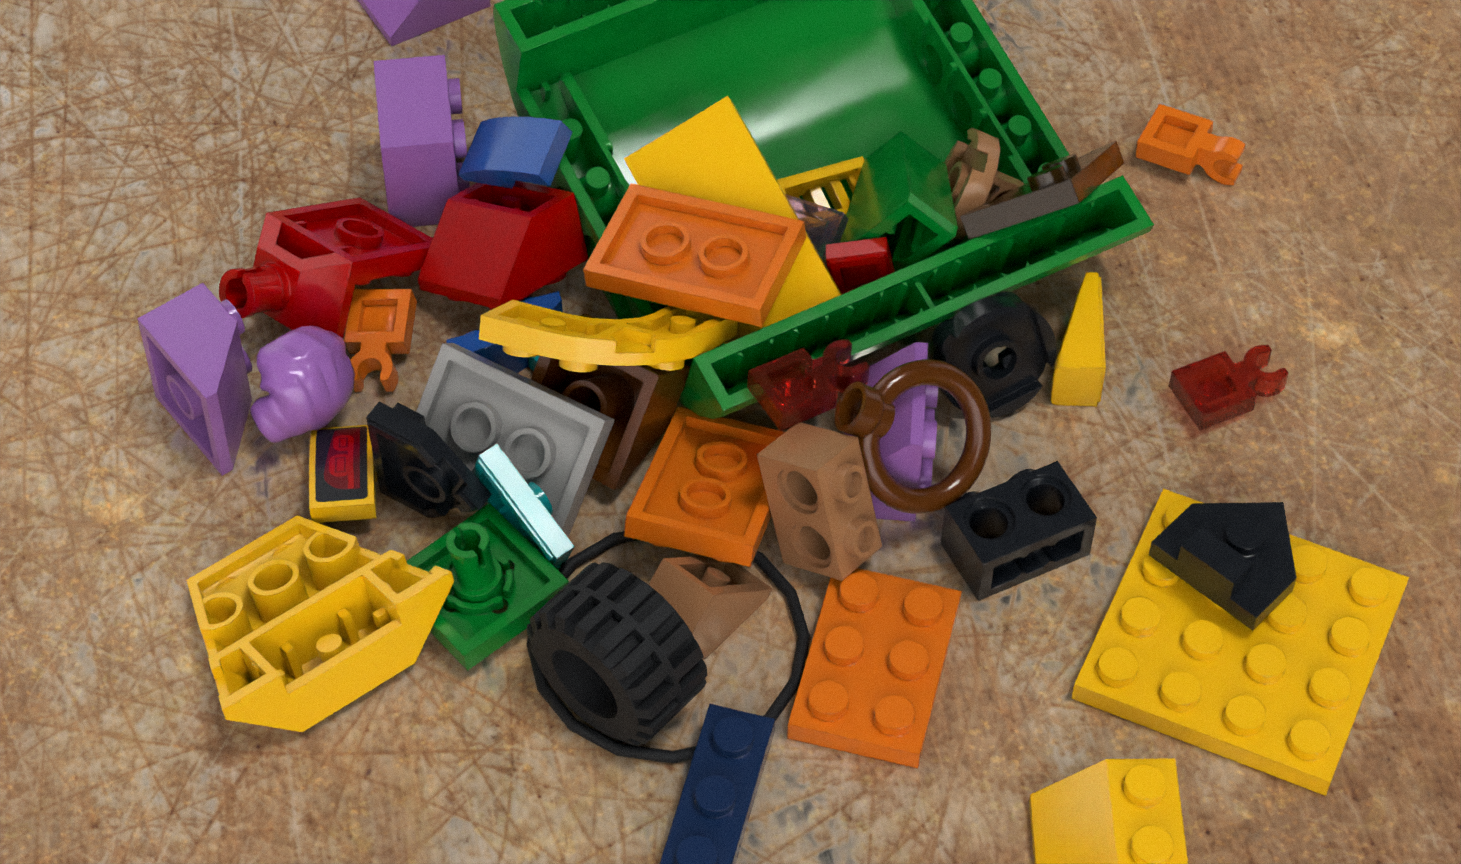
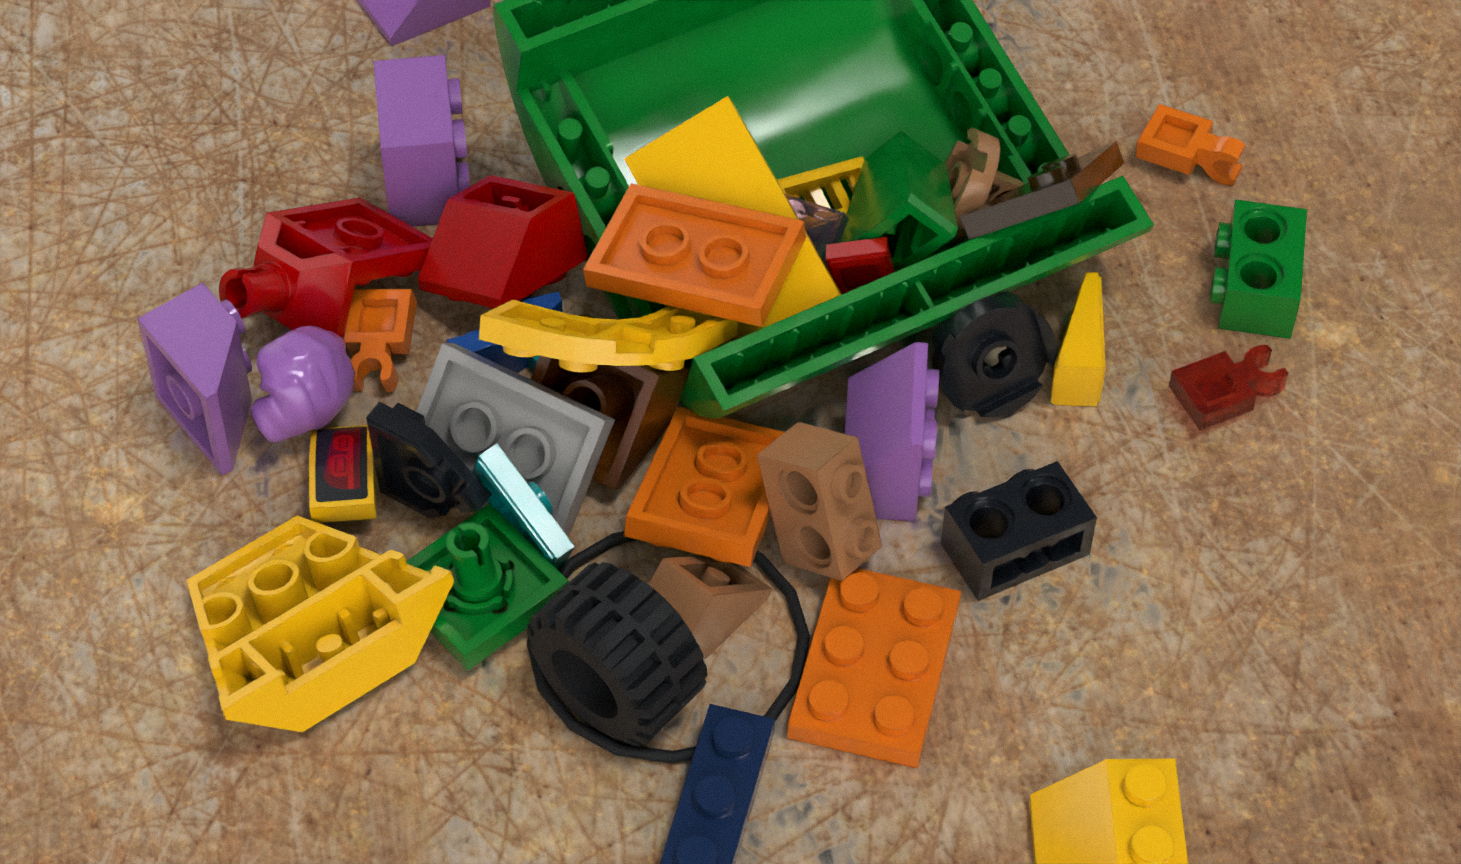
(516, 151): blue slope -> none
(802, 388): clear red plate -> none
(870, 413): reddish brown piece -> none
(1232, 556): black plate -> none
(1255, 696): yellow plate -> none
(1261, 268): none -> green brick

